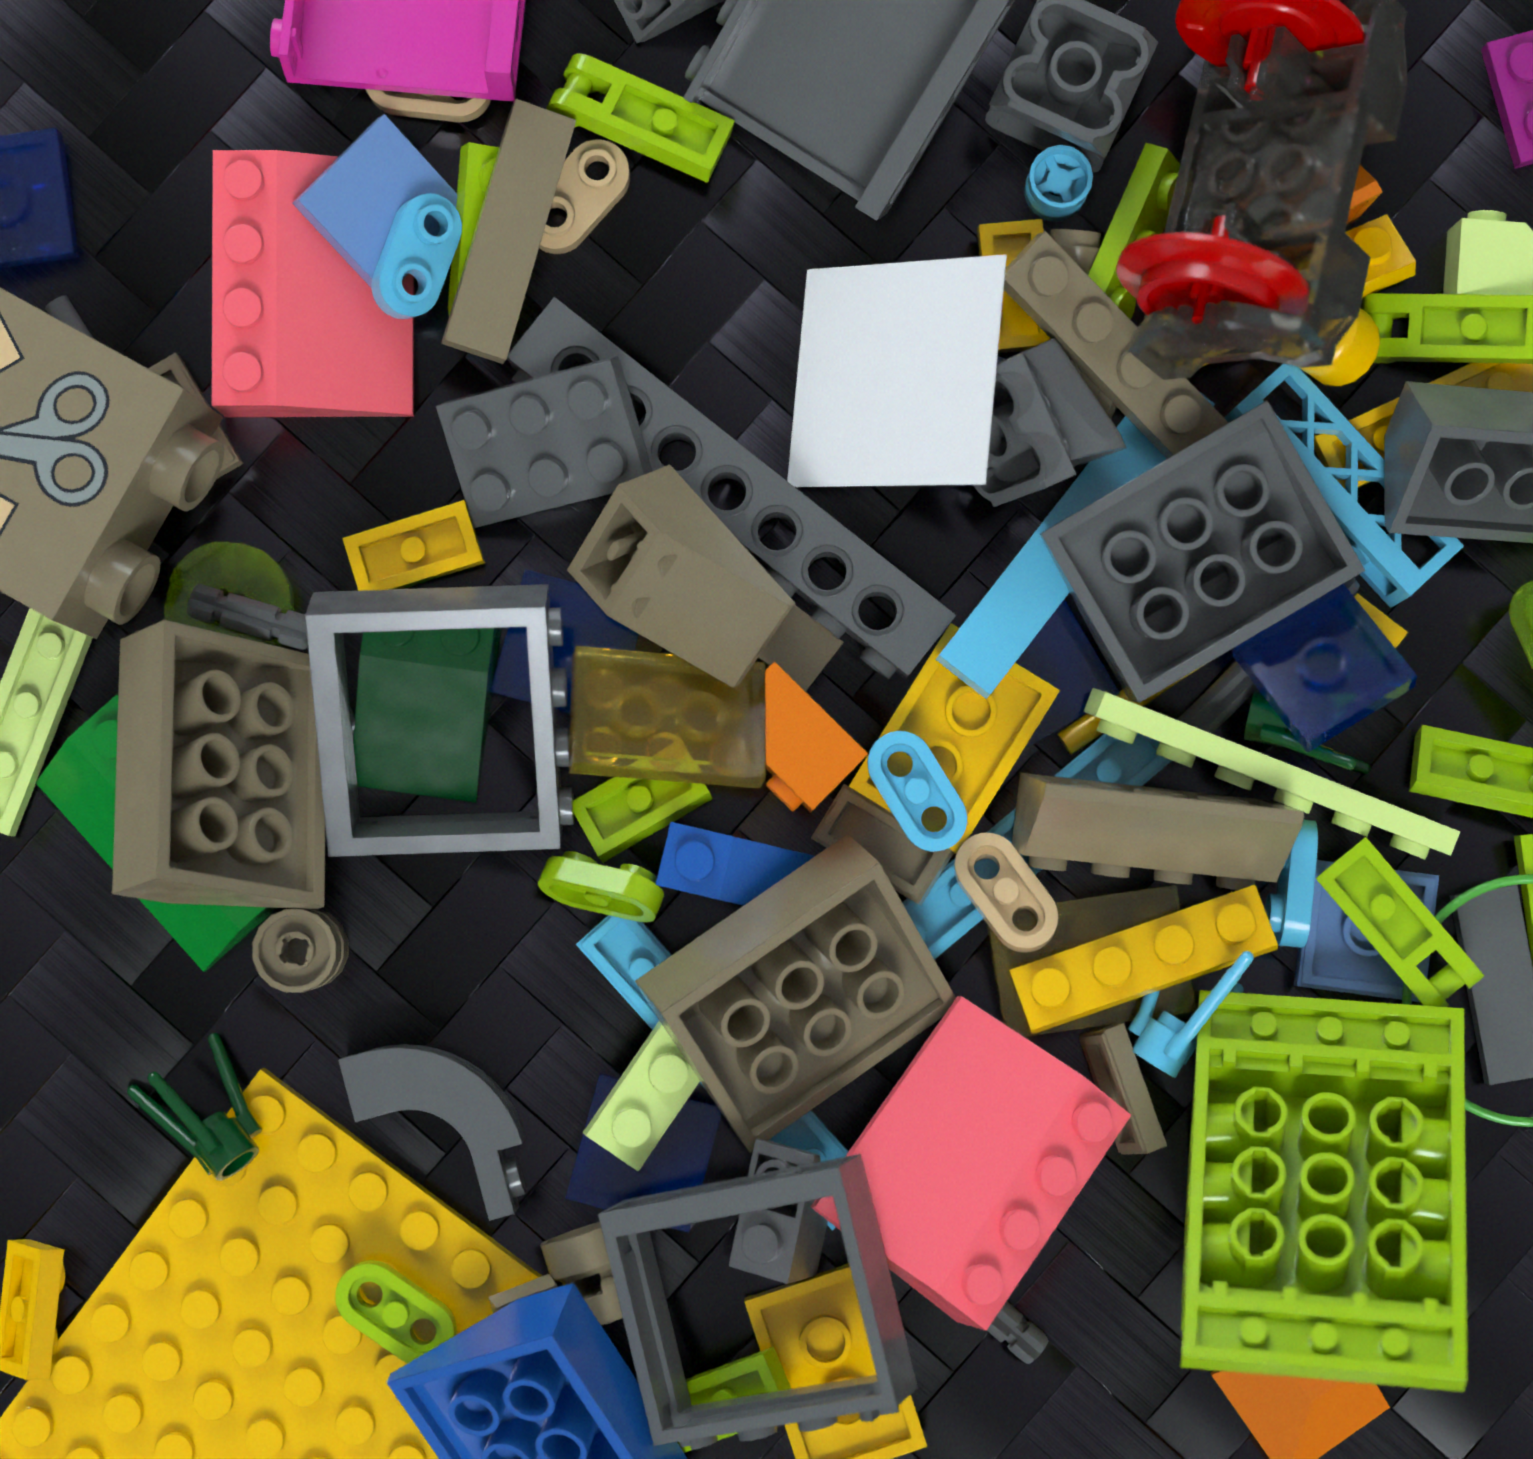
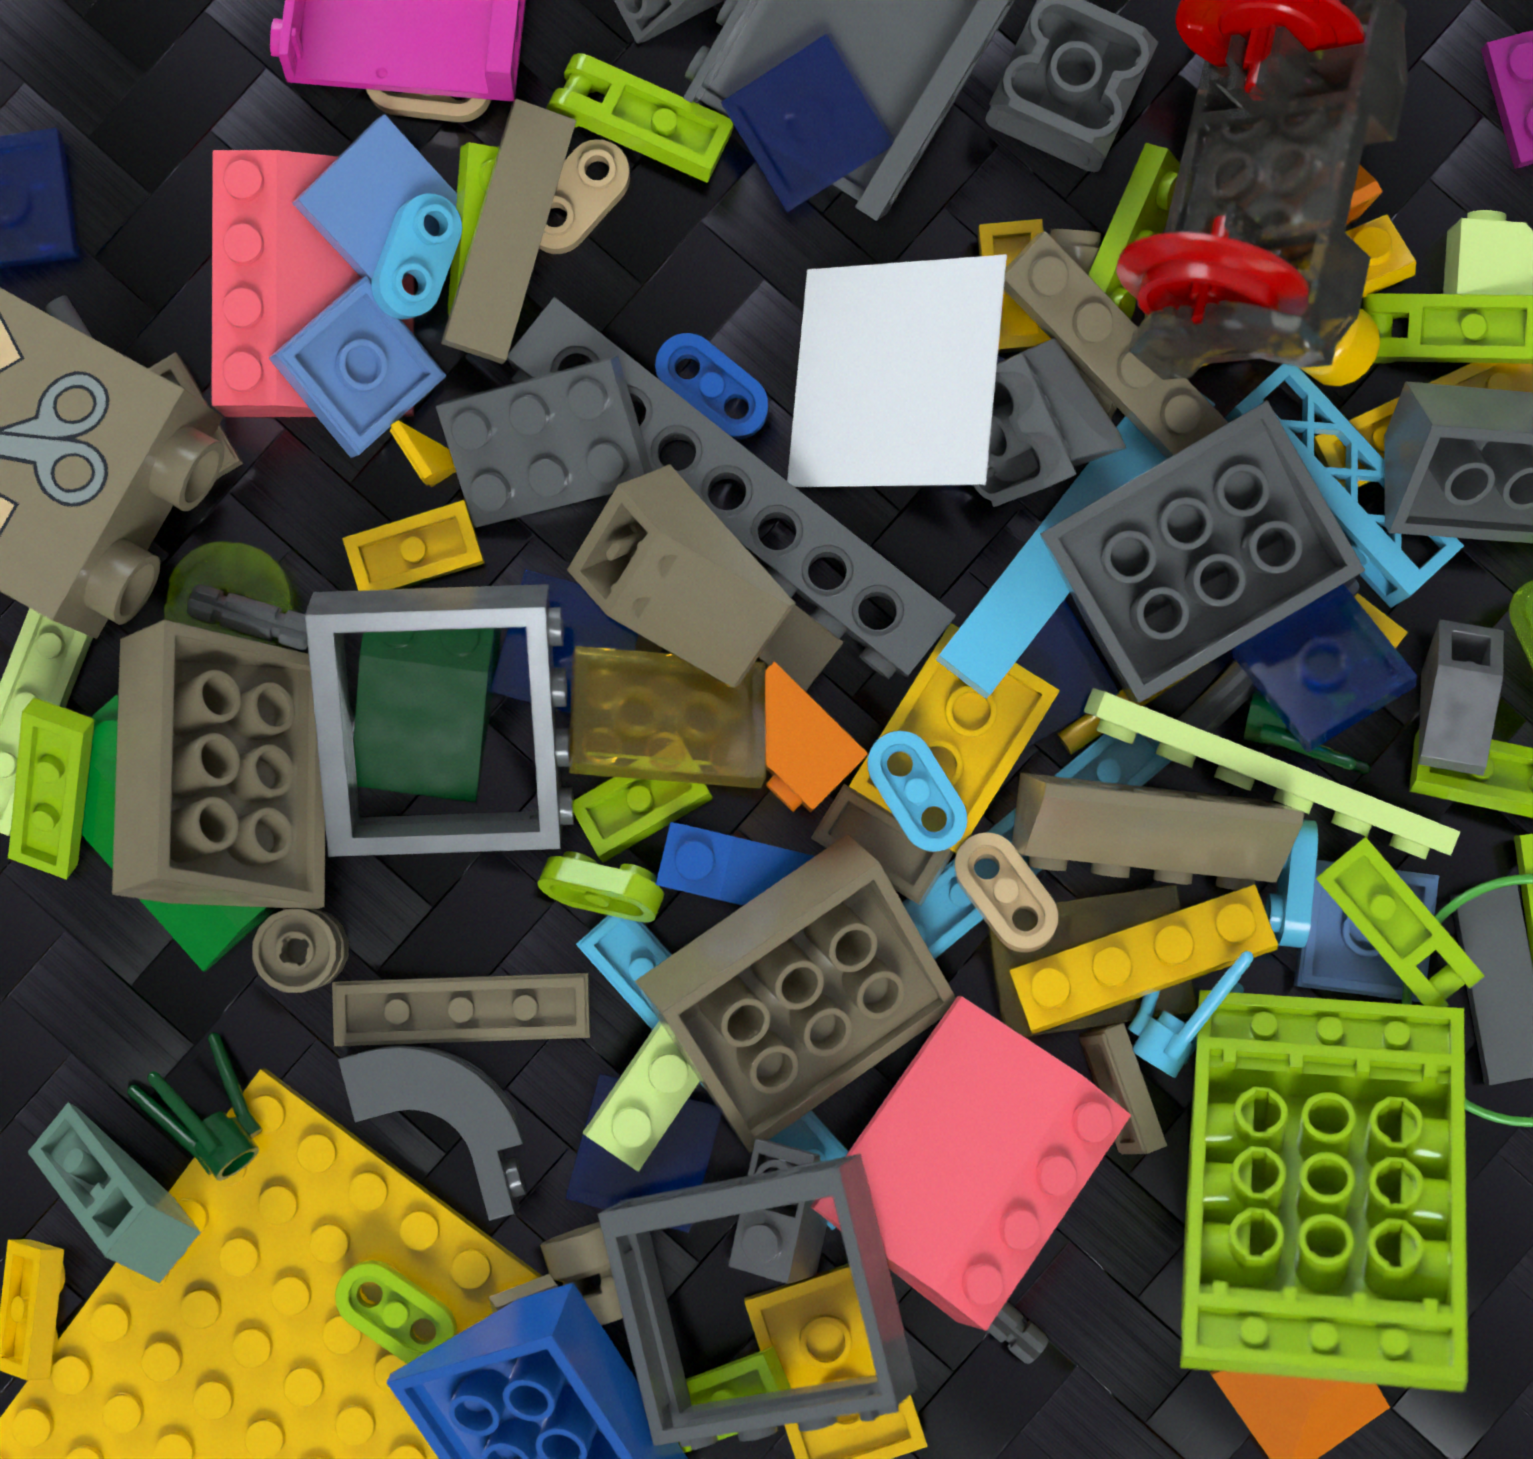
(50, 787): none -> lime plate
(113, 1196): none -> sand green slope
(357, 368): none -> medium blue tile
(426, 456): none -> yellow slope
(461, 1009): none -> dark tan tile
(714, 385): none -> blue plate
(808, 122): none -> clear blue tile
(1062, 172): medium azure wheel -> none
(1460, 696): none -> flat silver slope

